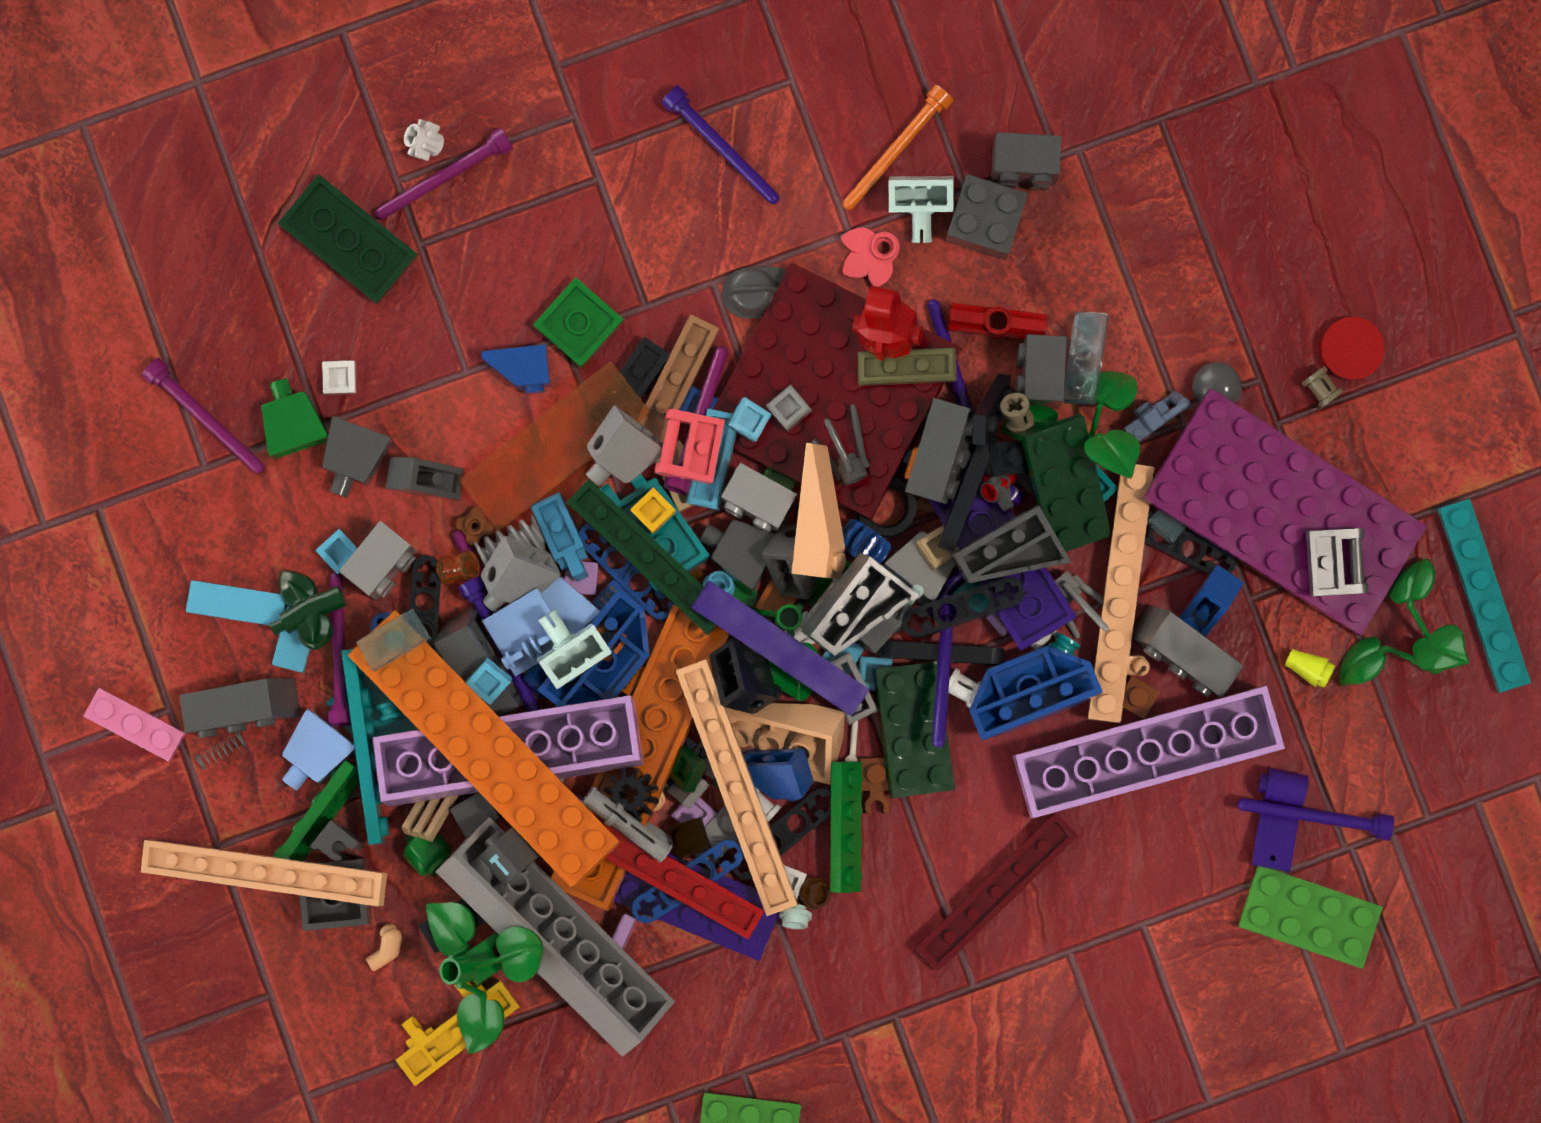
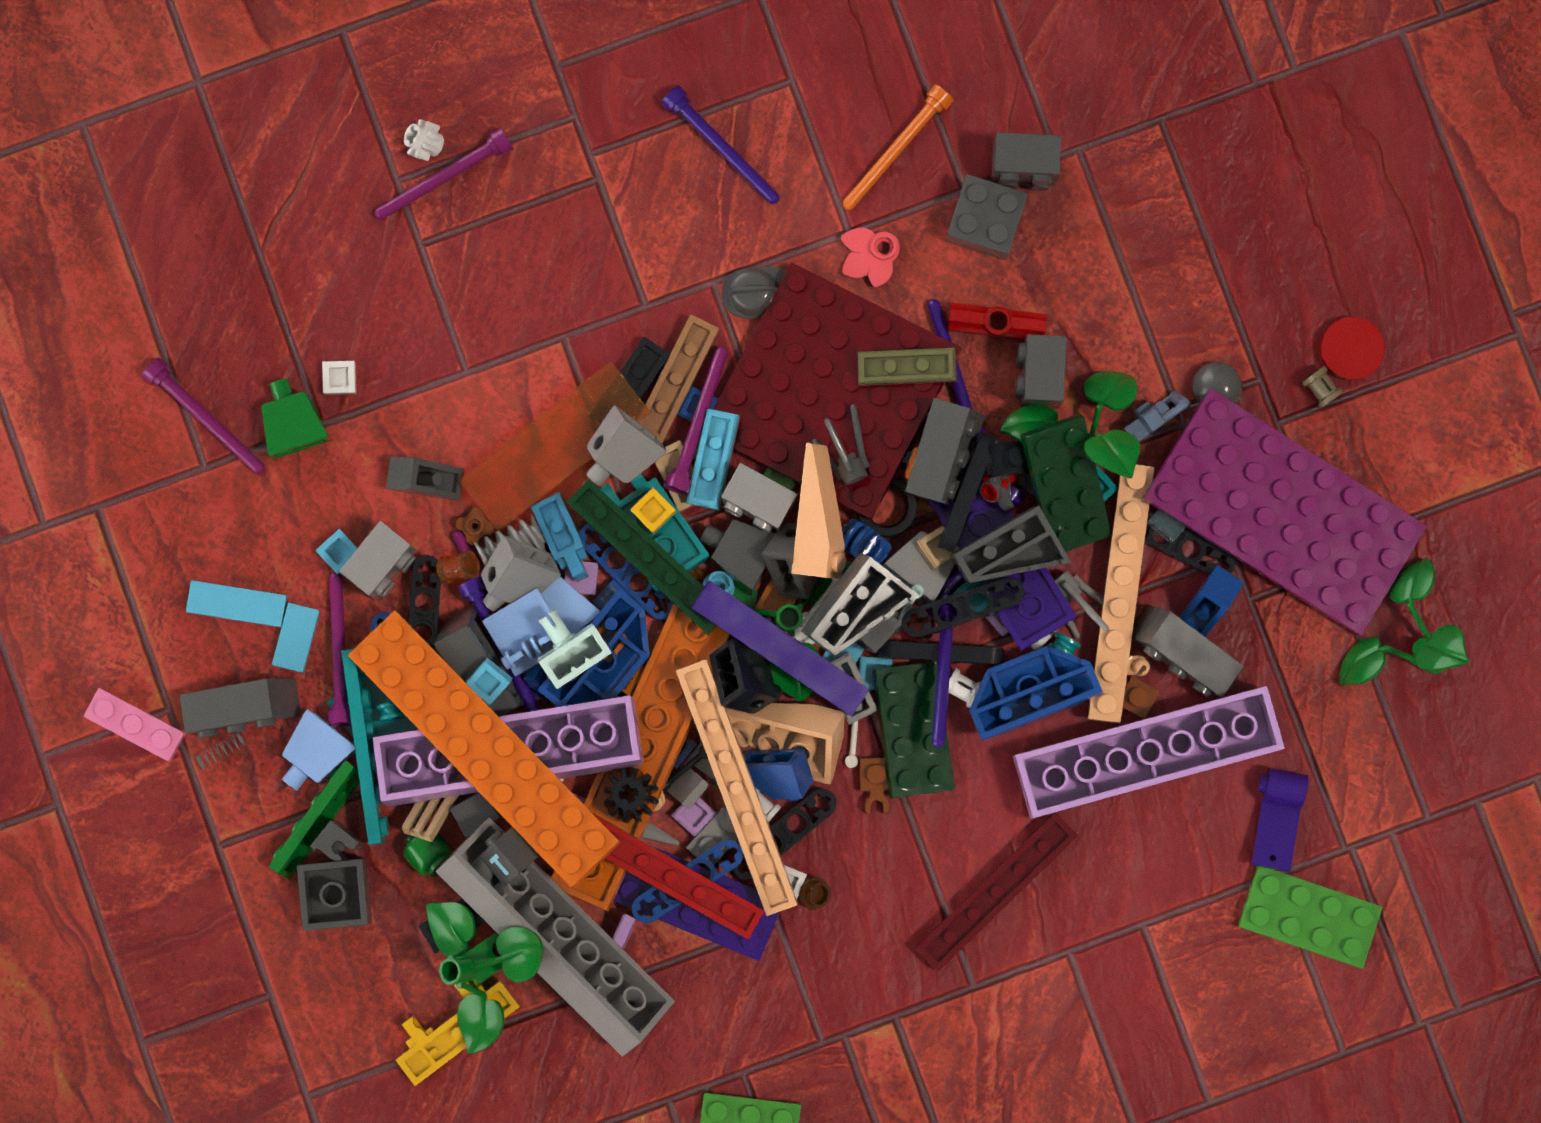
(264, 872): light nougat plate -> none
(307, 609): dark green plant -> none
(348, 239): dark green plate -> none
(353, 454): dark grey torso -> none
(389, 947): light nougat arm -> none
(393, 640): clear light blue plate -> none
(522, 366): blue slope -> none
(578, 322): green plate -> none
(630, 827): light grey pin -> none
(687, 769): dark green plate -> none
(689, 837): dark brown plate -> none
(700, 448): coral plate -> none
(749, 419): medium azure tile -> none
(789, 408): light grey tile -> none
(795, 917): light aqua plate -> none
(846, 826): green plate -> none
(887, 324): red piece -> none
(921, 198): light aqua brick -> none
(989, 411): black plate -> none
(1020, 408): dark tan bush -> none
(1084, 373): clear light blue tile -> none
(1310, 667): neon yellow cone -> none
(1326, 562): plate -> none
(1379, 825): dark purple piece -> none
(1484, 596): teal plate -> none

